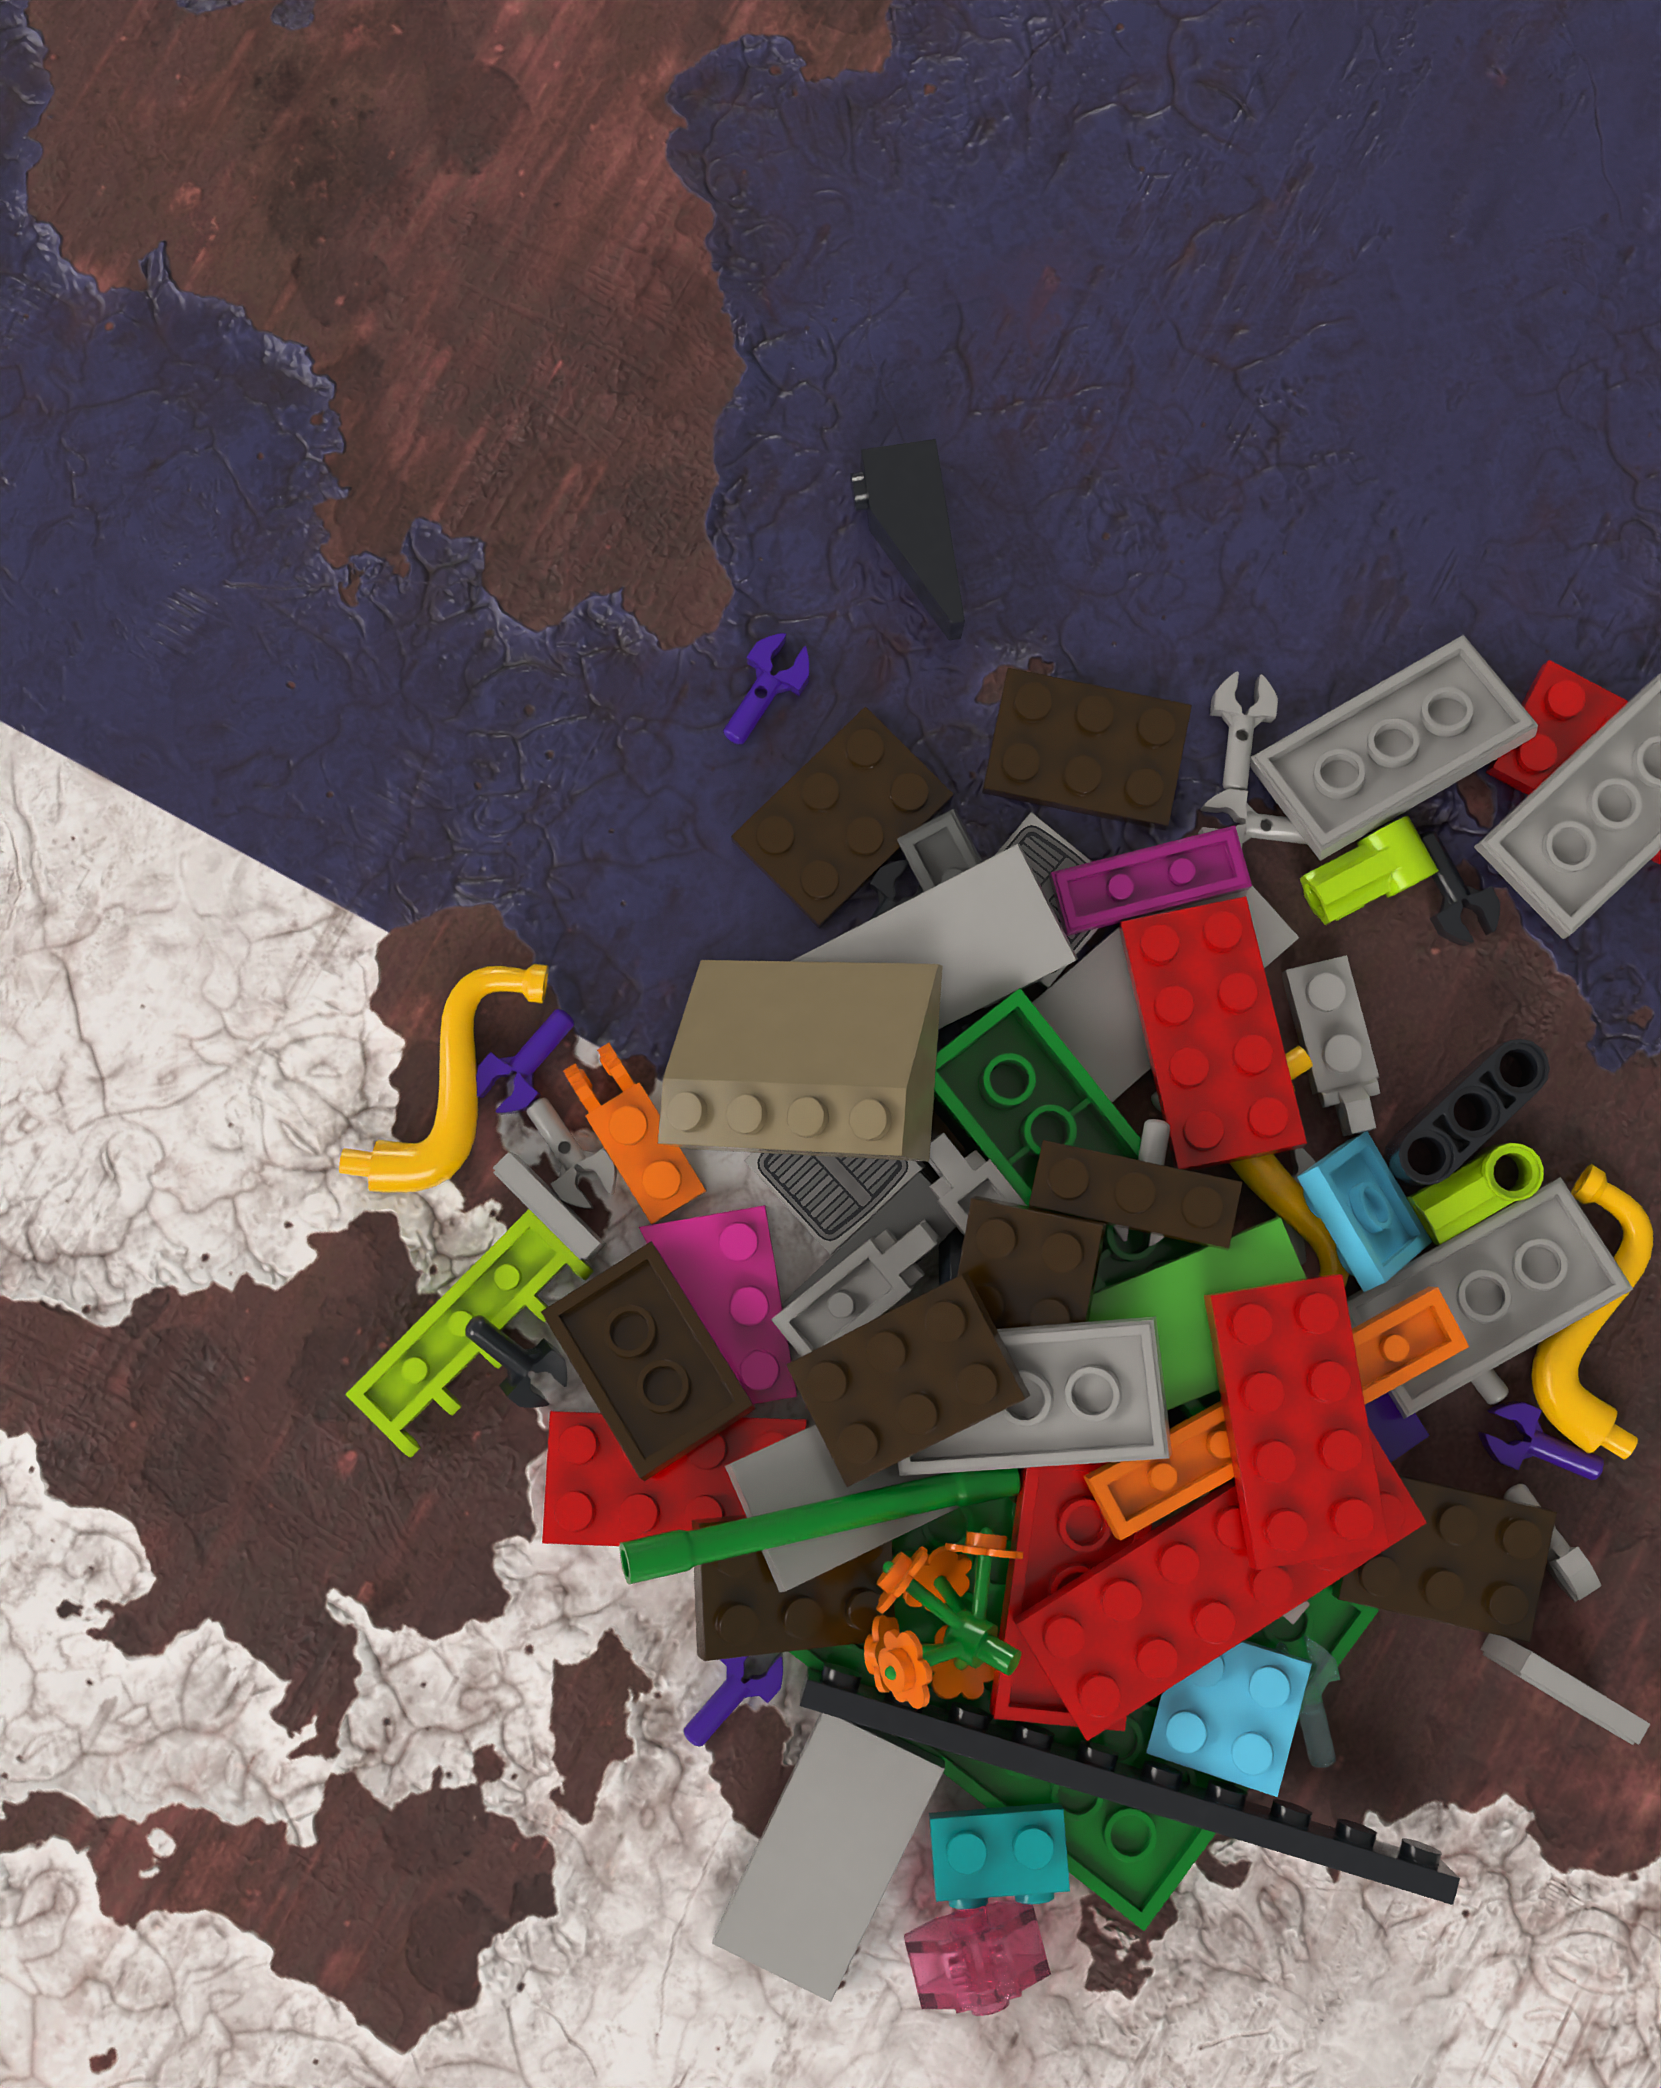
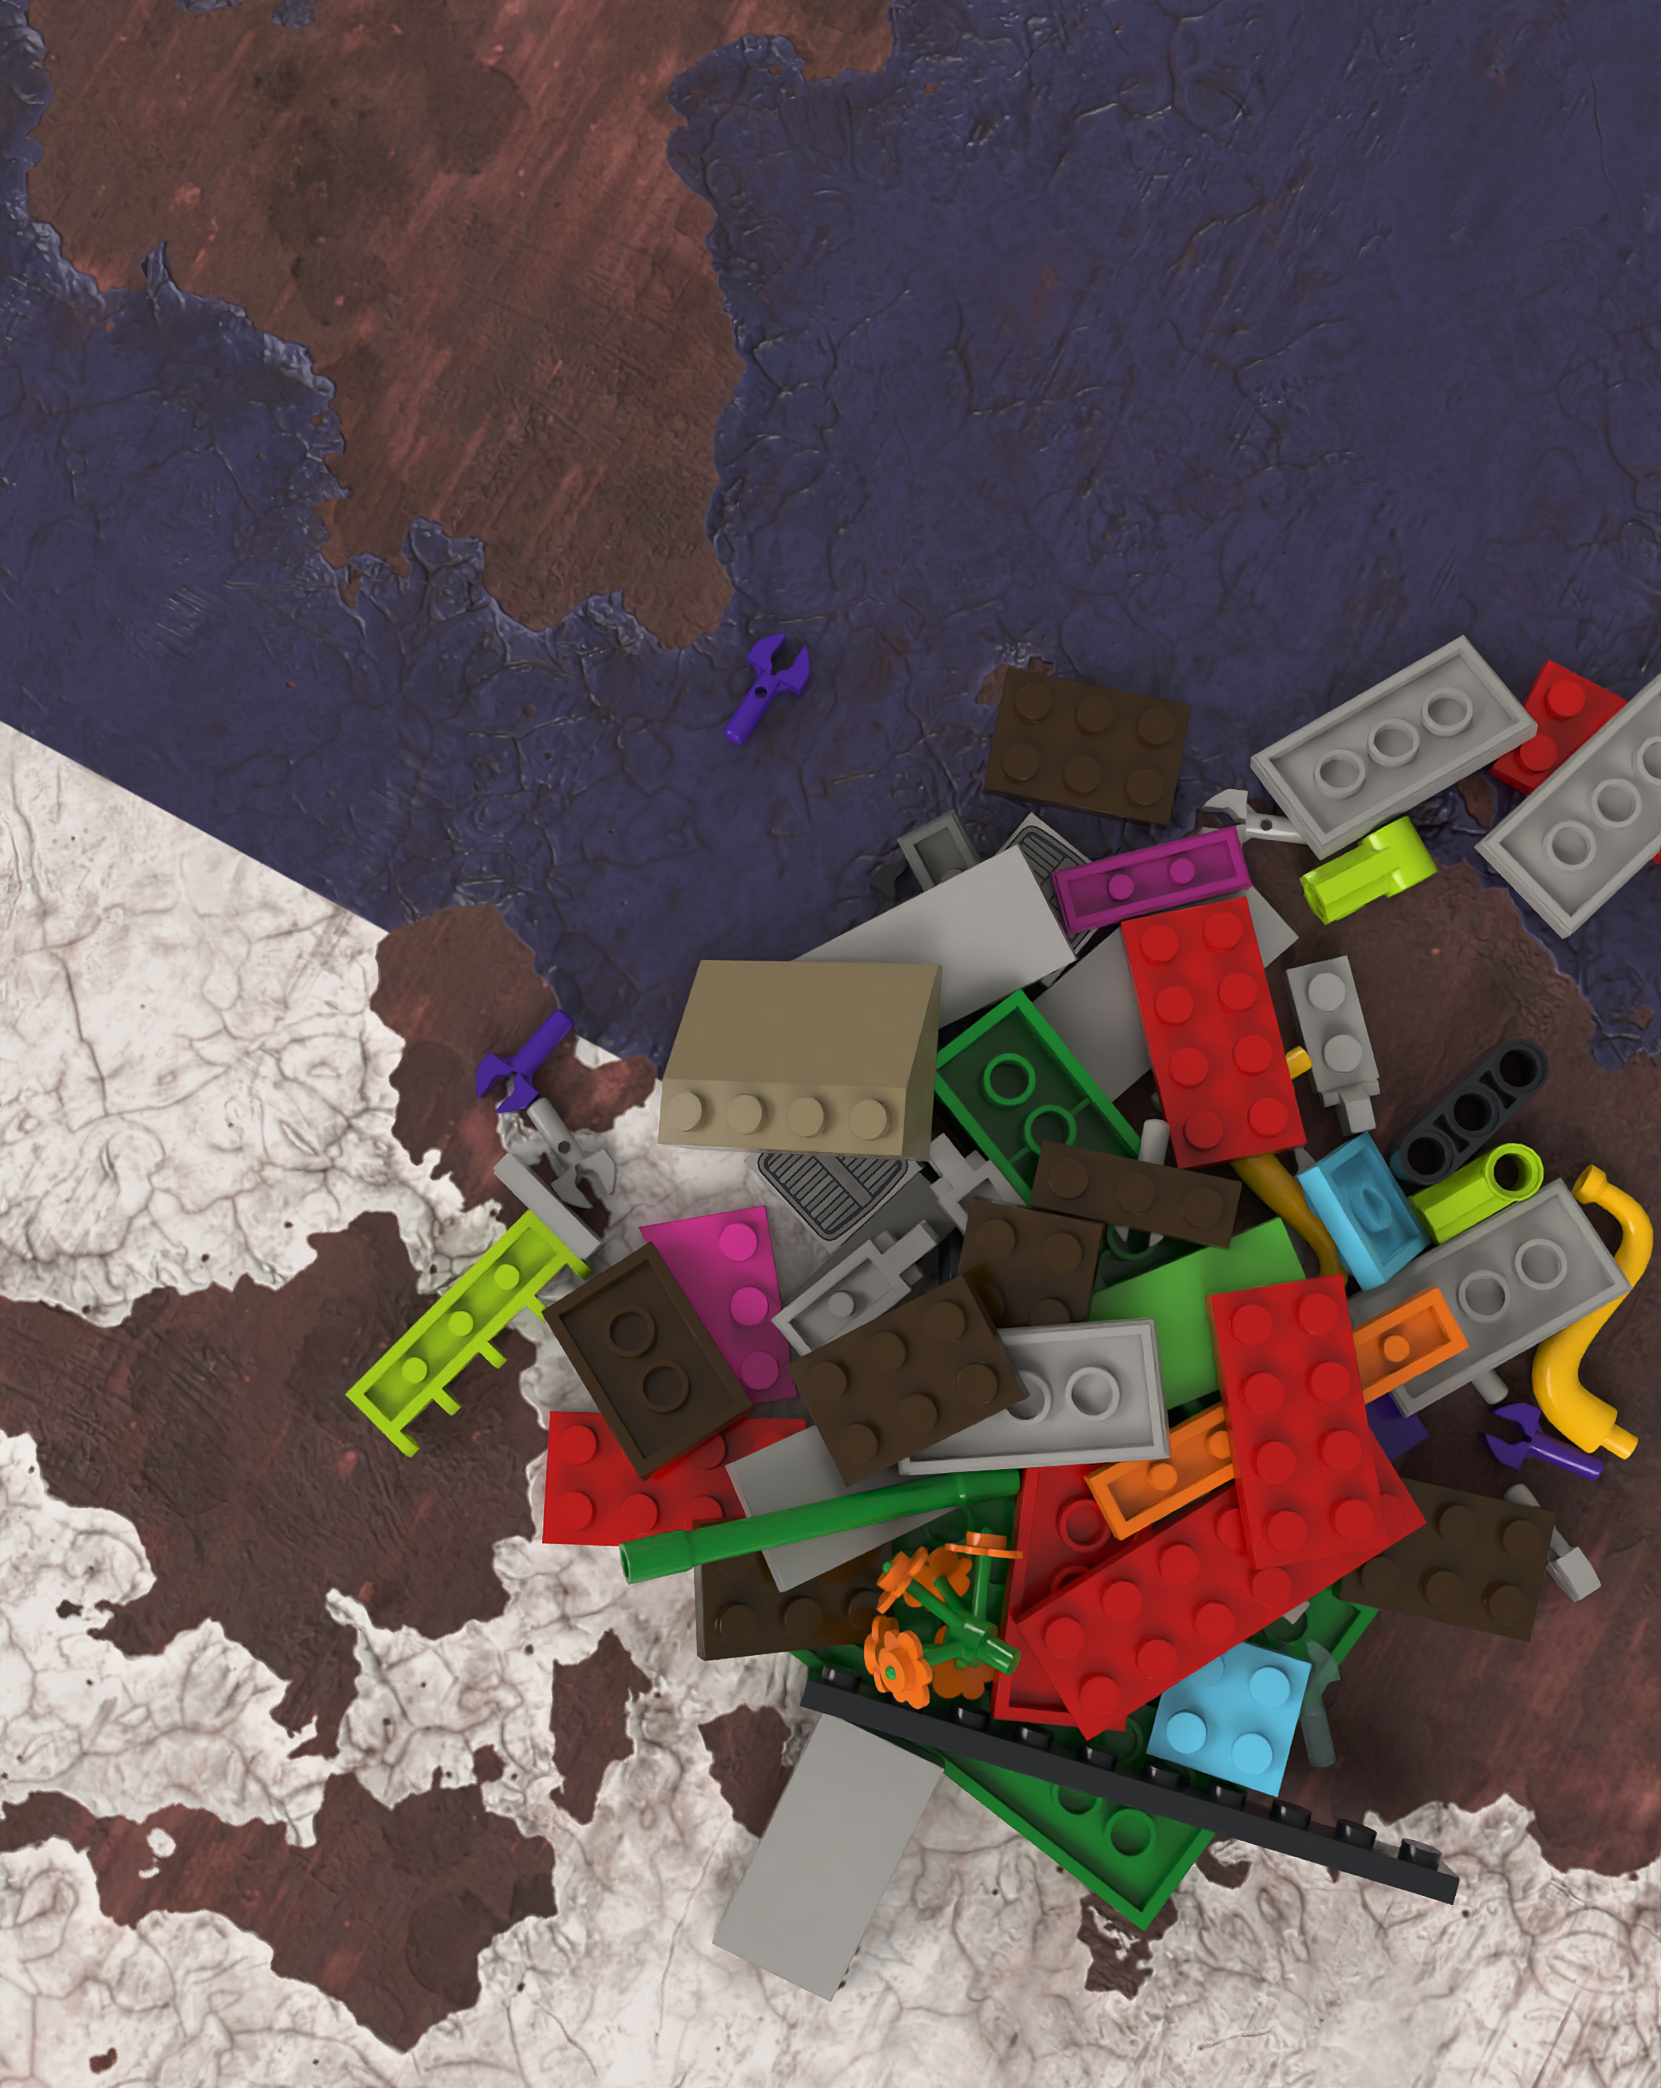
(438, 1157): yellow animal -> none
(518, 1361): black bar -> none
(629, 1132): orange hinge -> none
(731, 1694): dark purple bar -> none
(841, 817): dark brown plate -> none
(910, 522): black slope -> none
(977, 1957): clear pink hinge -> none
(999, 1854): teal bracket -> none
(1242, 726): light grey bar -> none
(1458, 896): black bar -> none
(1565, 1688): light grey tile -> none

